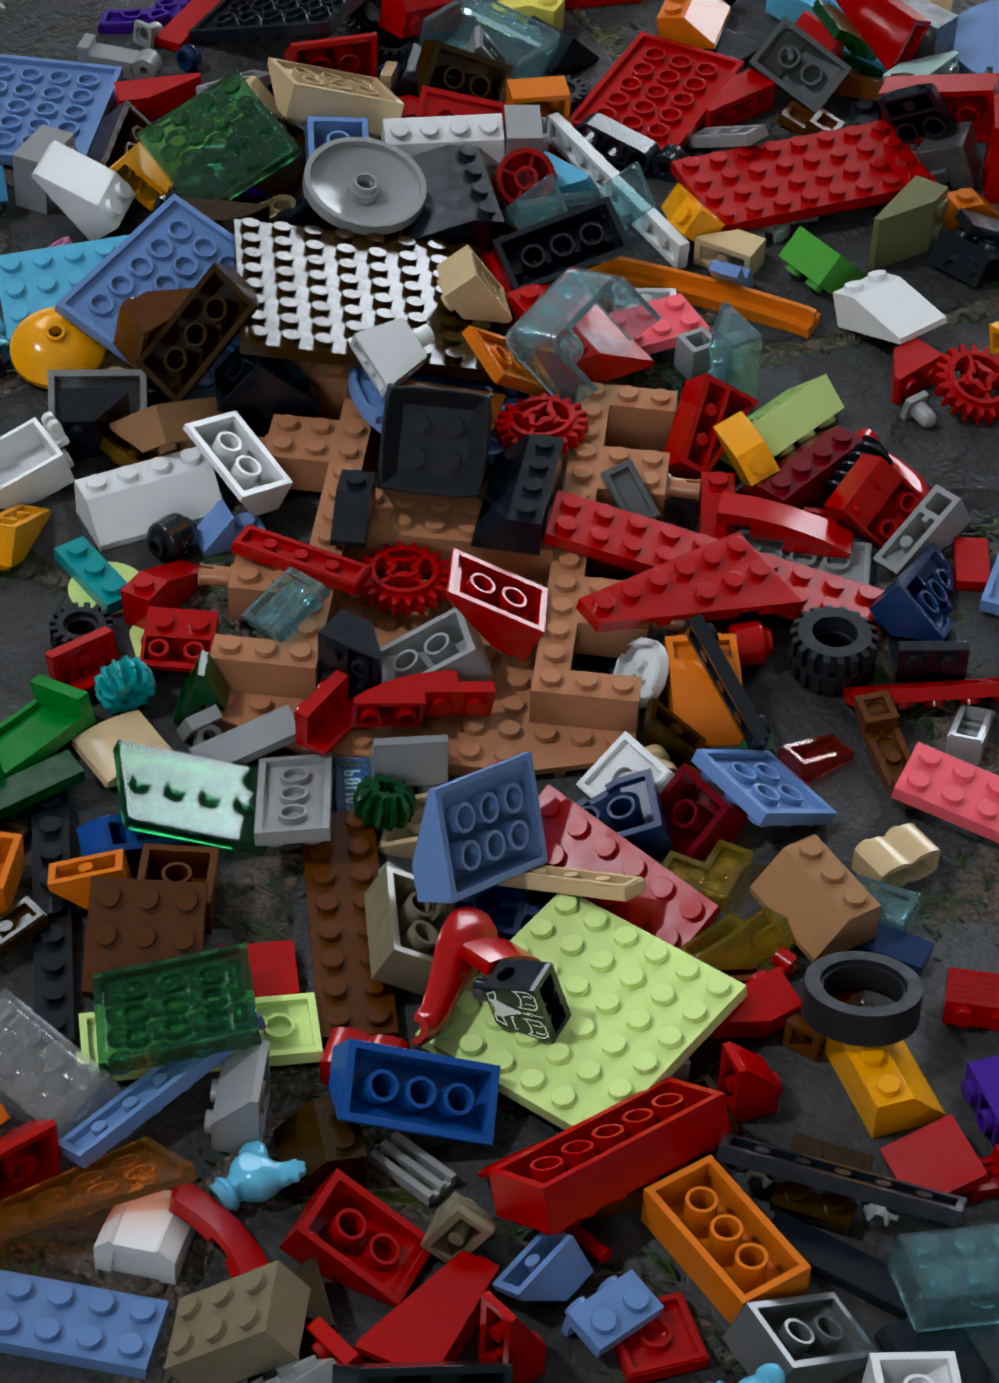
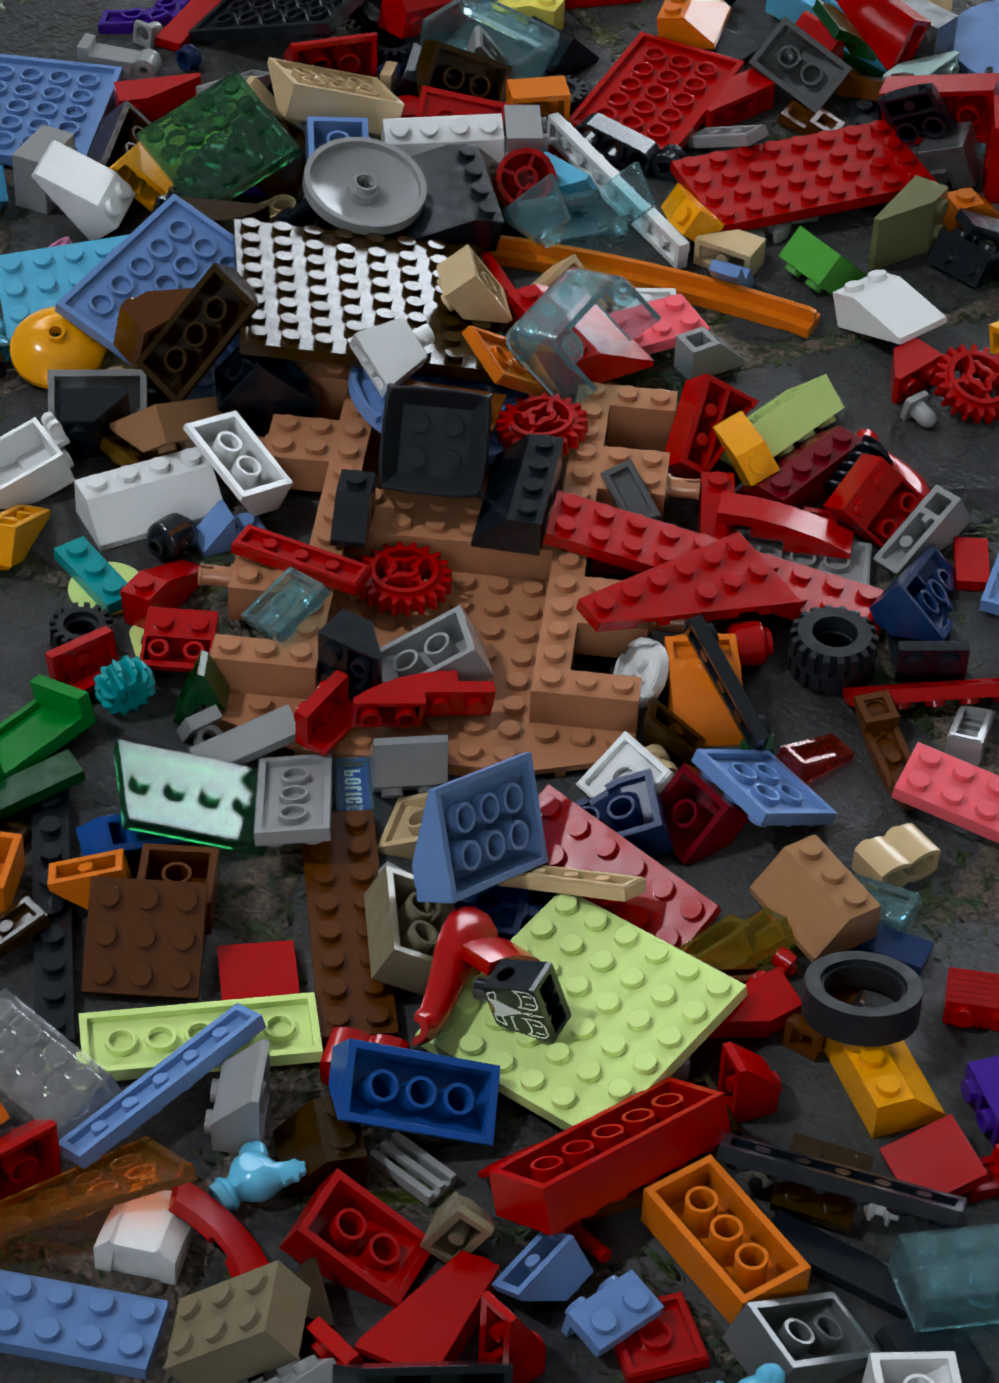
(98, 742): tan slope -> none
(175, 1009): clear green plate -> none
(384, 802): dark green gear -> none
(497, 603): red slope -> none
(569, 240): black slope -> none
(719, 873): clear yellow plate -> none
(735, 351): clear light blue slope -> none

